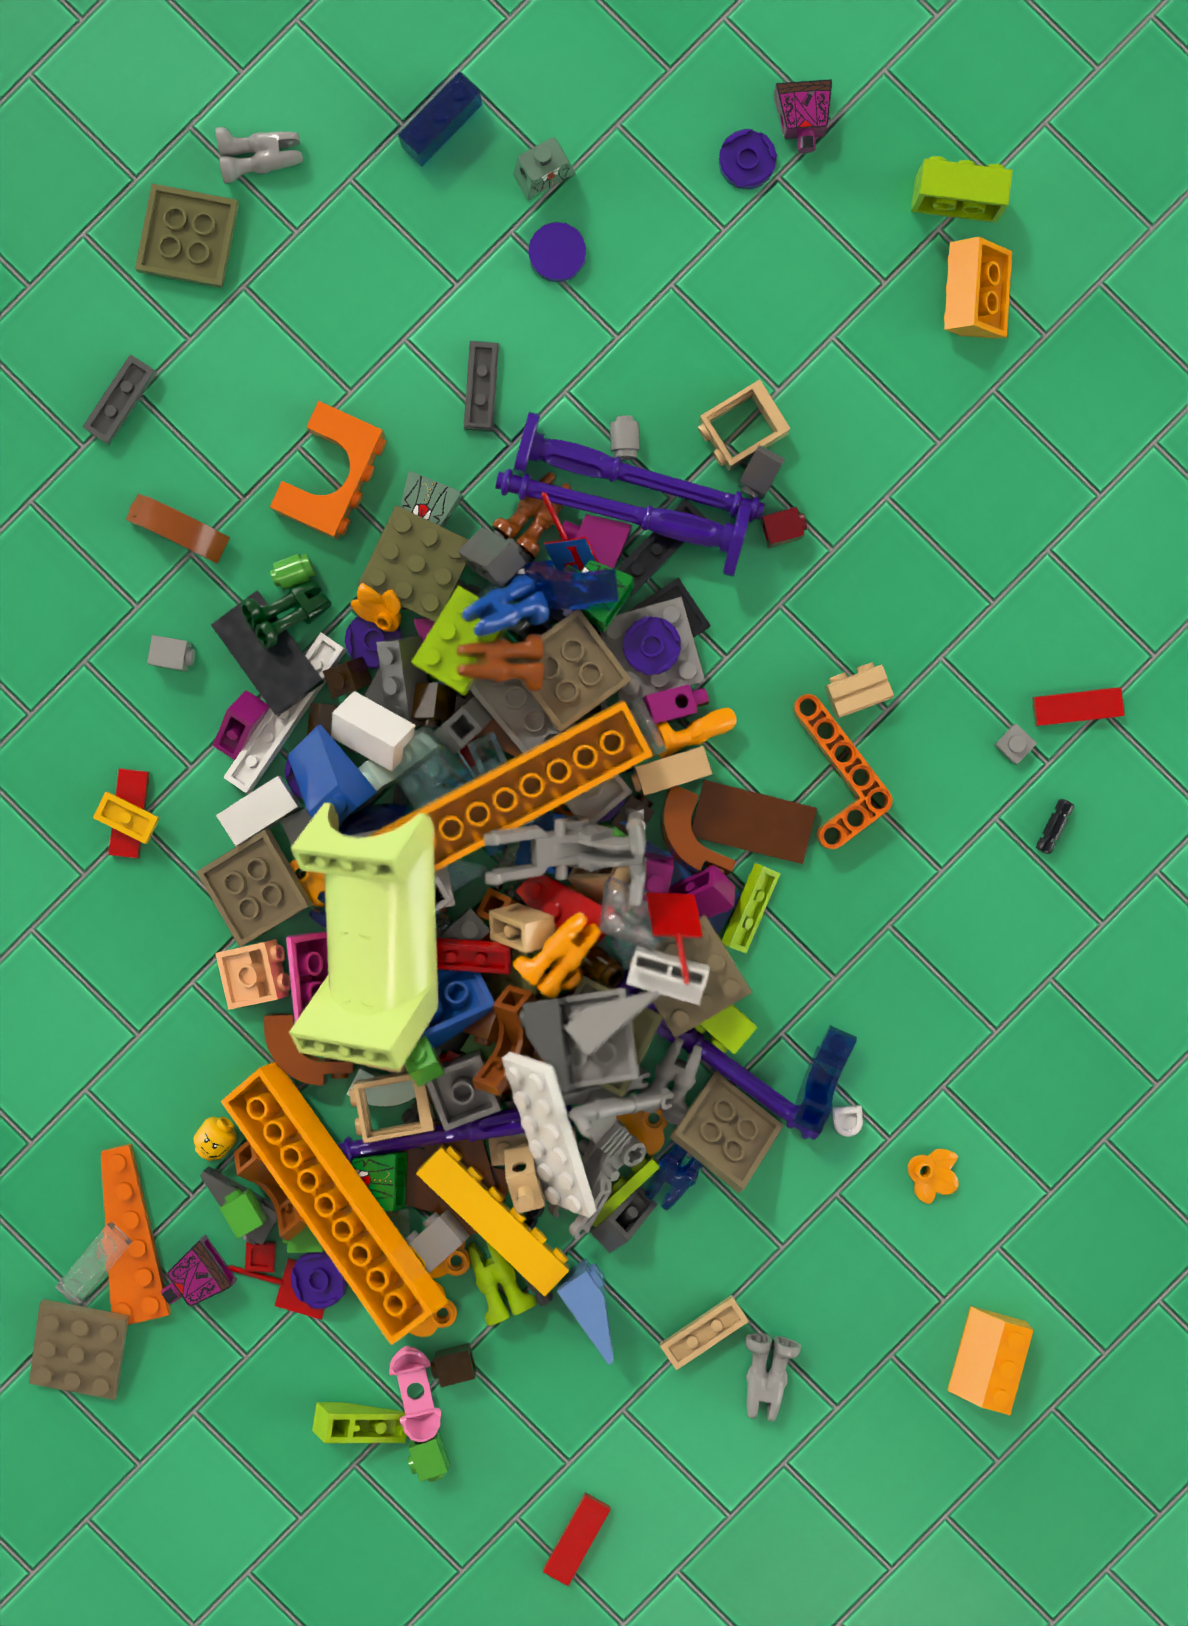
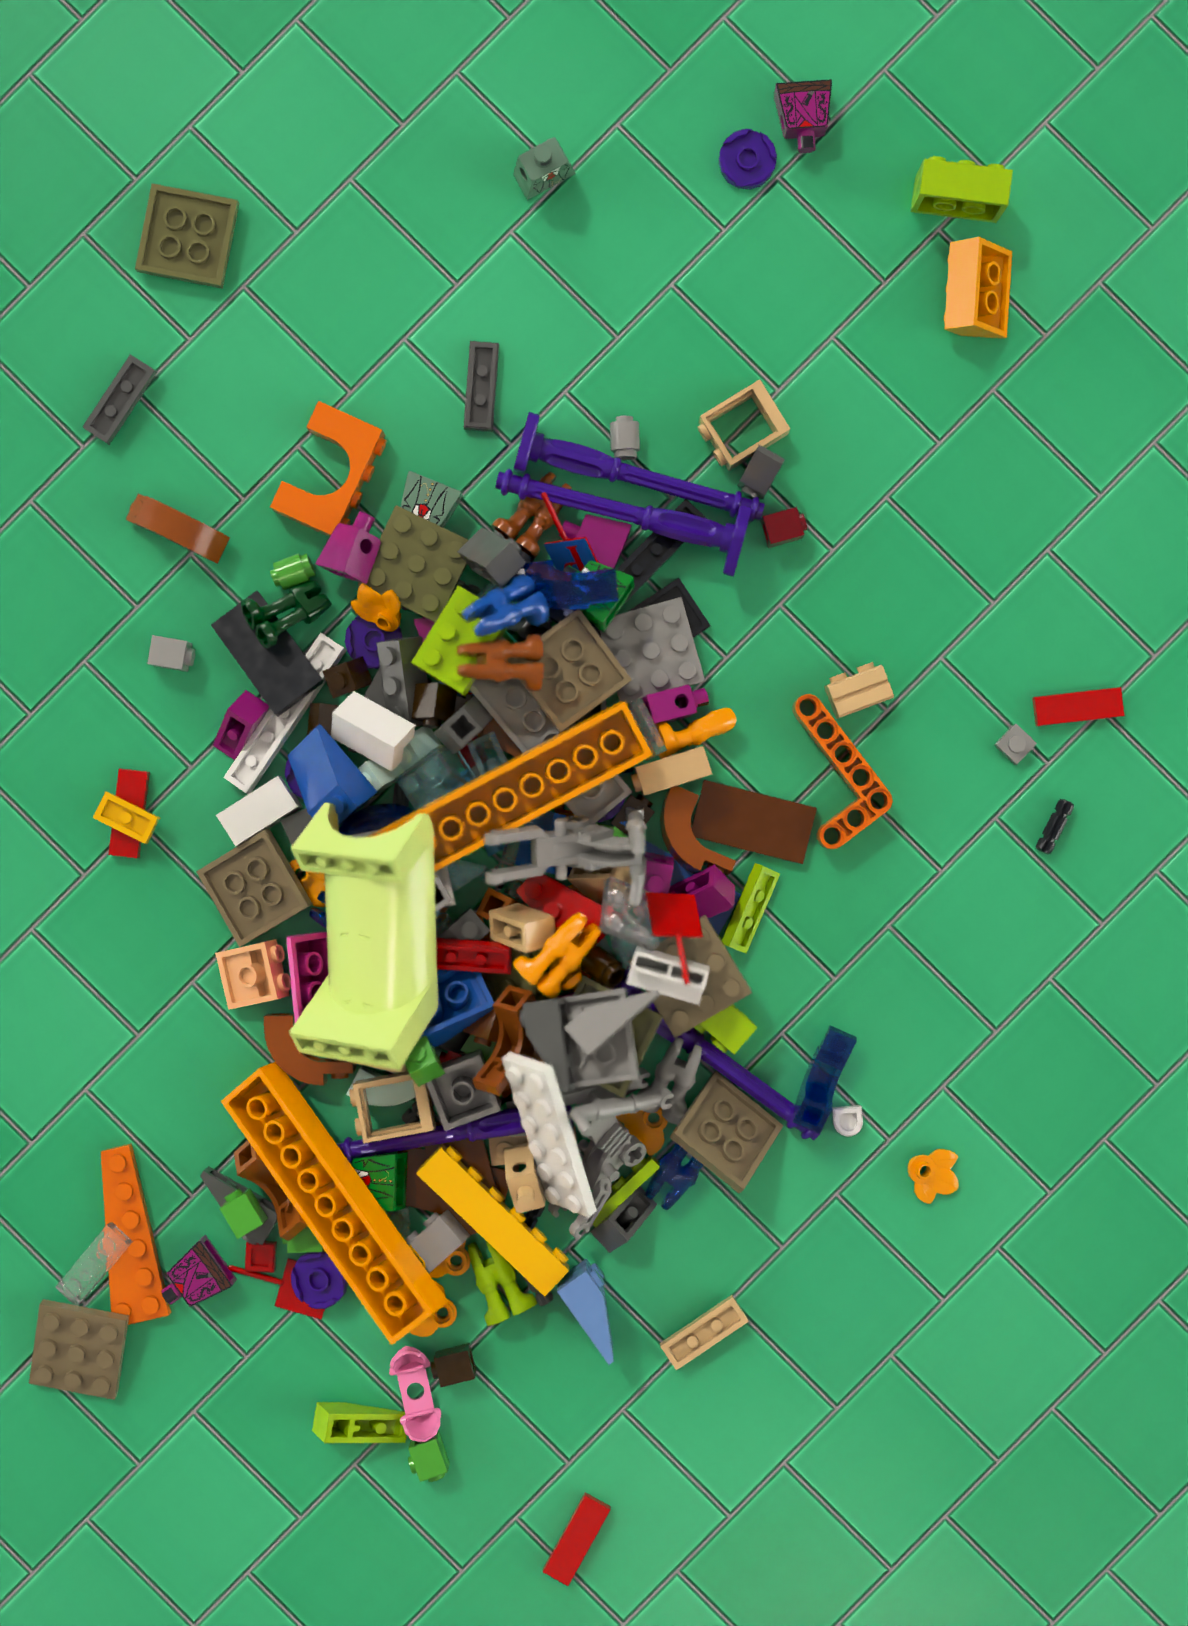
(215, 1138): yellow head -> none
(266, 151): light grey piece -> none
(351, 550): none -> magenta torso
(440, 119): clear blue brick -> none
(557, 252): dark purple tile -> none
(651, 645): dark purple tile -> none
(770, 1385): light grey piece -> none
(990, 1359): light orange slope -> none

